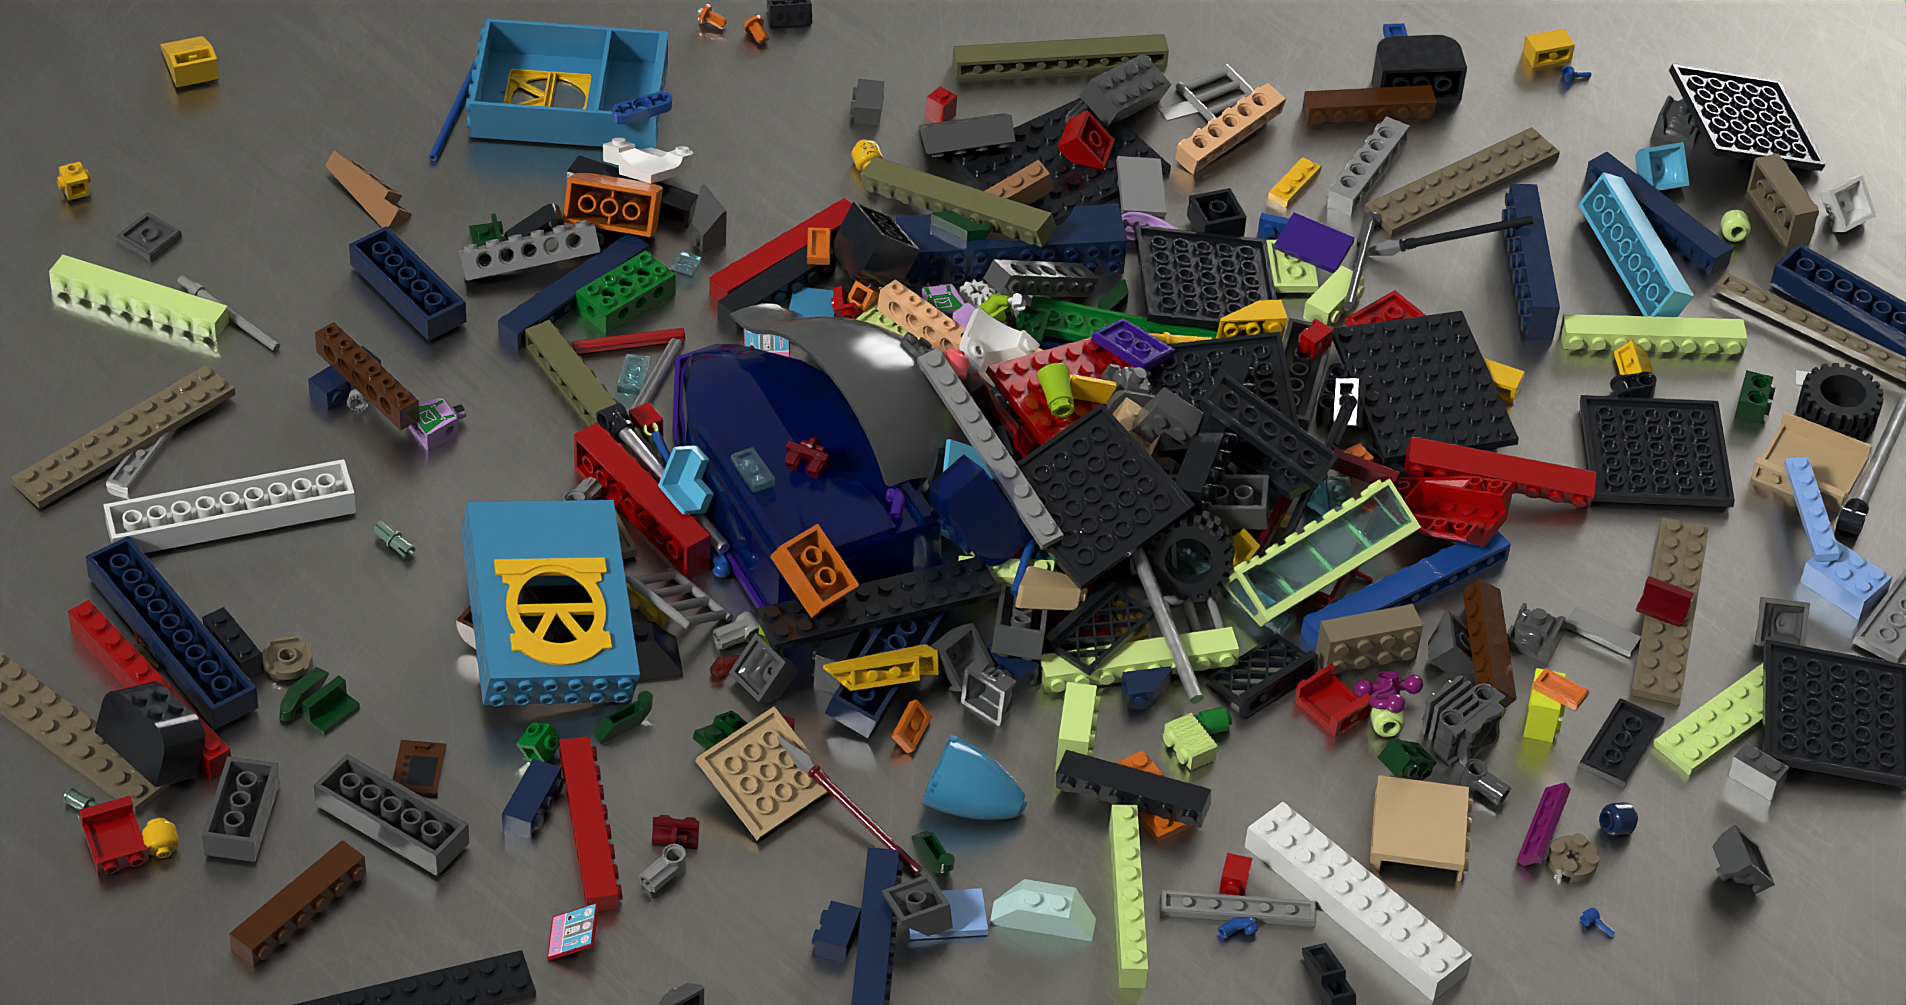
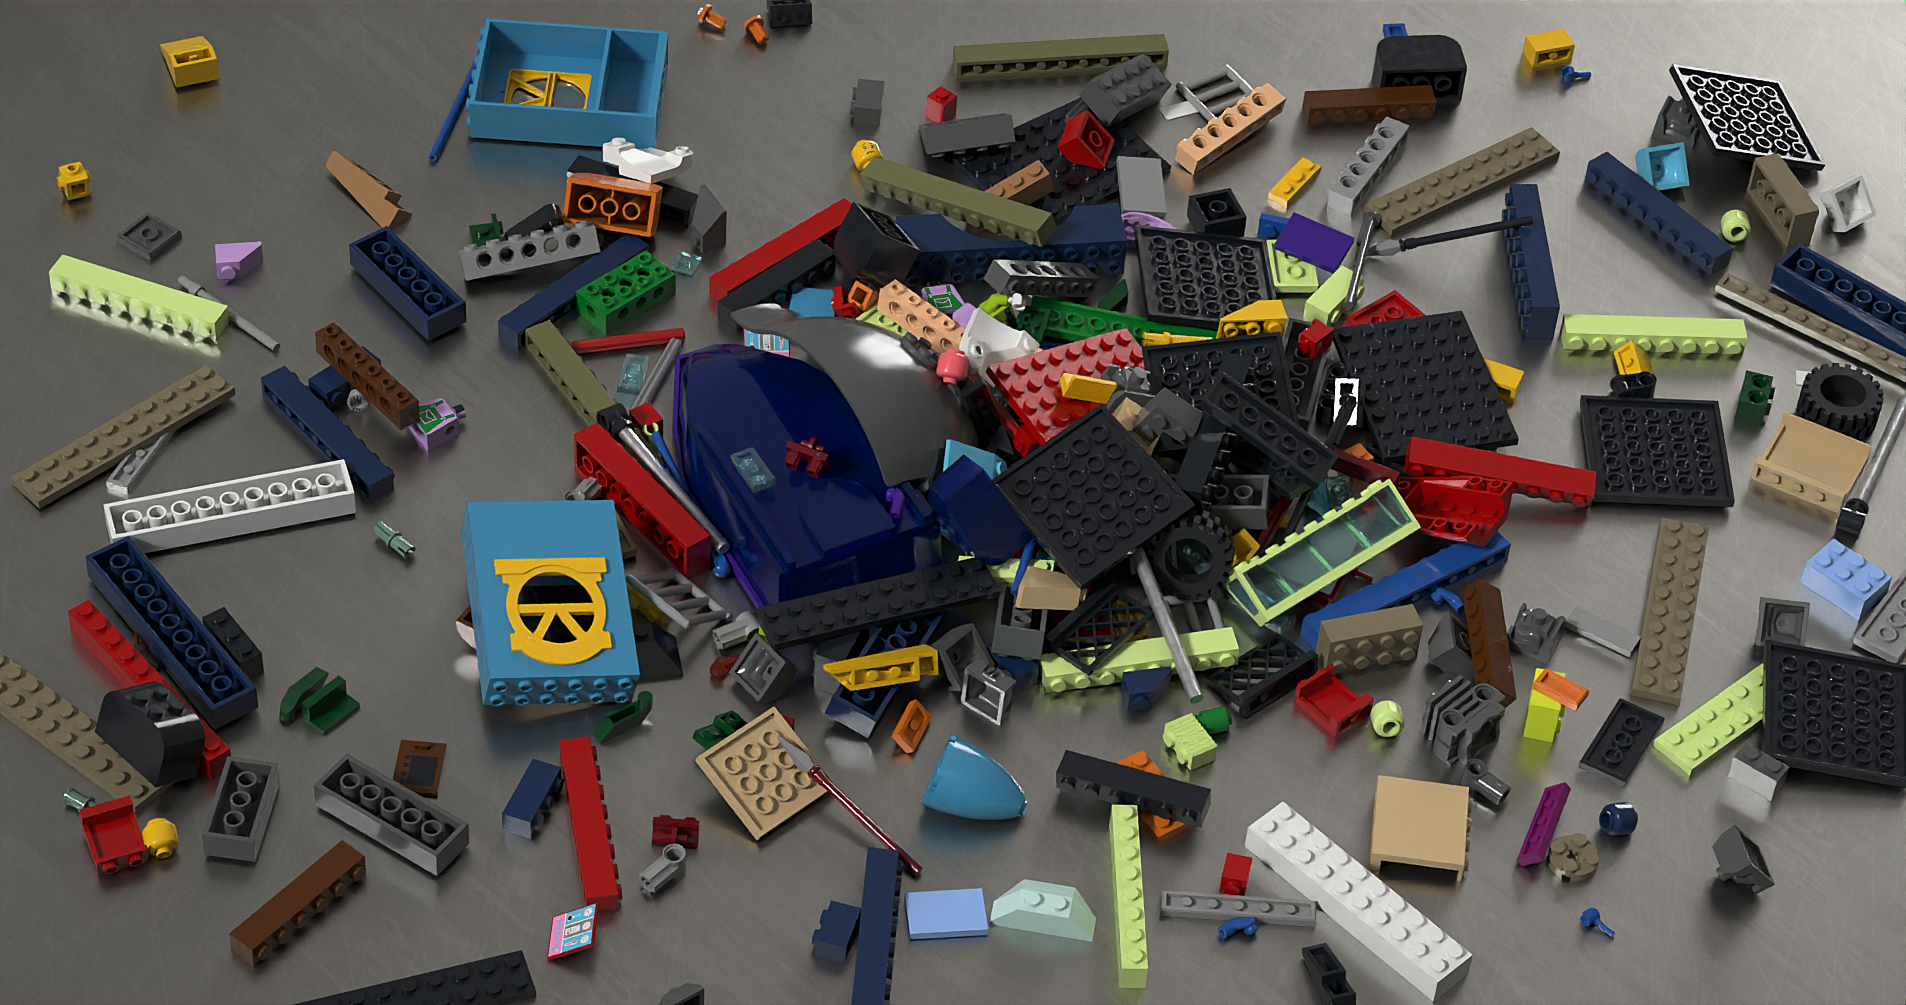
(237, 259): none -> lavender slope
(287, 669): dark tan plate -> none
(327, 432): none -> dark blue brick
(539, 742): green brick -> none
(627, 111): blue beam -> none
(684, 482): medium azure panel -> none
(814, 570): orange brick -> none
(818, 246): orange tile -> none
(920, 905): dark grey slope -> none
(934, 853): dark green piece -> none
(961, 226): dark green piece -> none
(968, 296): white gear -> none
(990, 448): light grey plate -> none
(1057, 389): lime plant -> none
(1078, 720): yellowish green brick -> none
(1133, 344): dark purple tile -> none
(1387, 690): magenta piece -> none
(1407, 760): dark green brick -> none
(1451, 597): none -> blue arm
(1635, 248): medium azure brick -> none
(1665, 601): dark red panel -> none
(1811, 509): light blue plate -> none

